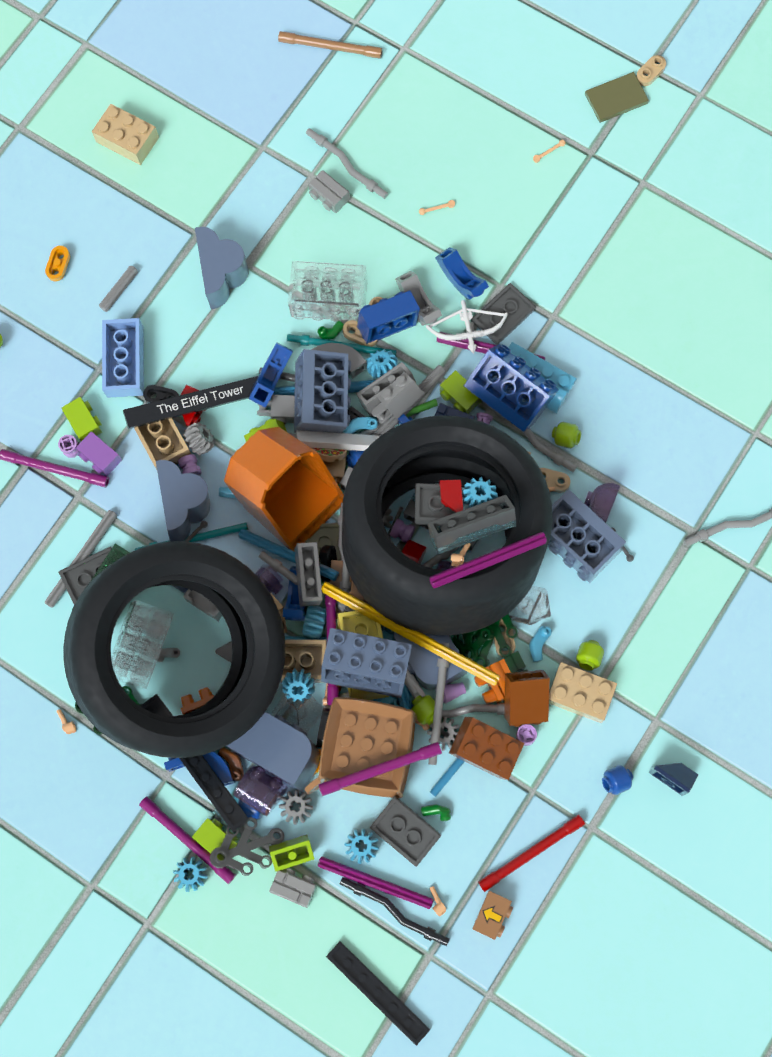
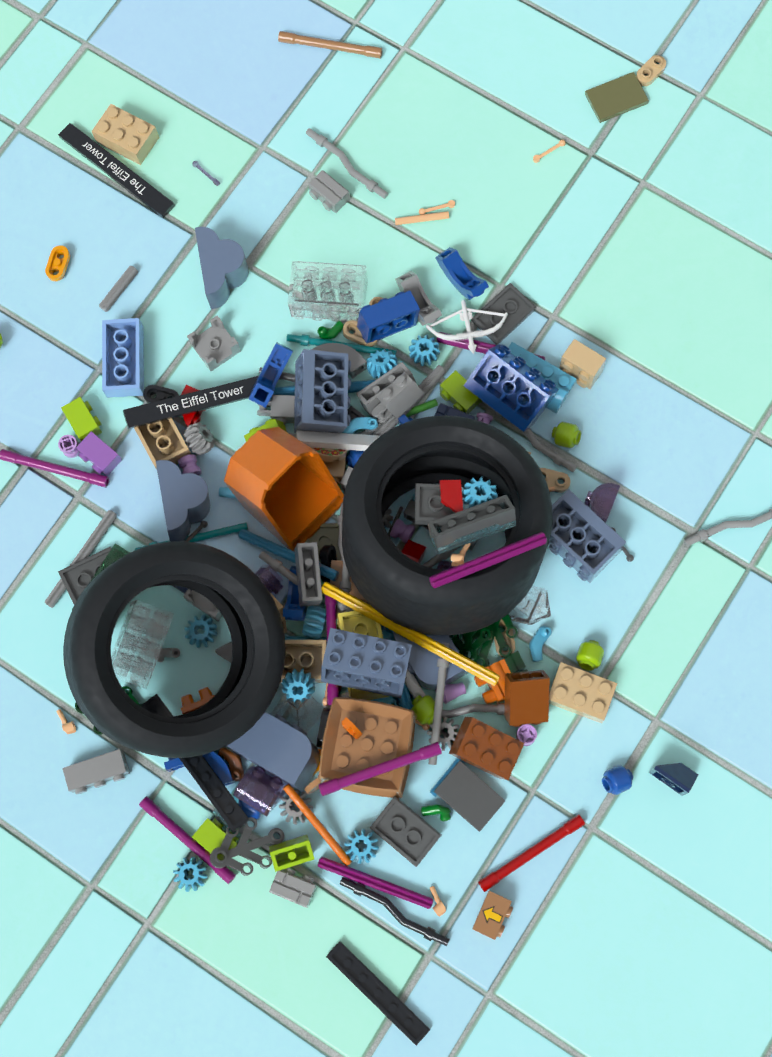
(96, 771): none -> light grey brick
(116, 170): none -> black tile
(195, 164): none -> hinge
(202, 624): none -> medium azure gear
(214, 344): none -> light grey panel
(317, 824): none -> orange piece
(351, 728): none -> orange tile
(422, 218): none -> light nougat bar
(425, 356): none -> medium azure gear
(469, 796): none -> dark grey tile
(582, 364): none -> tan brick

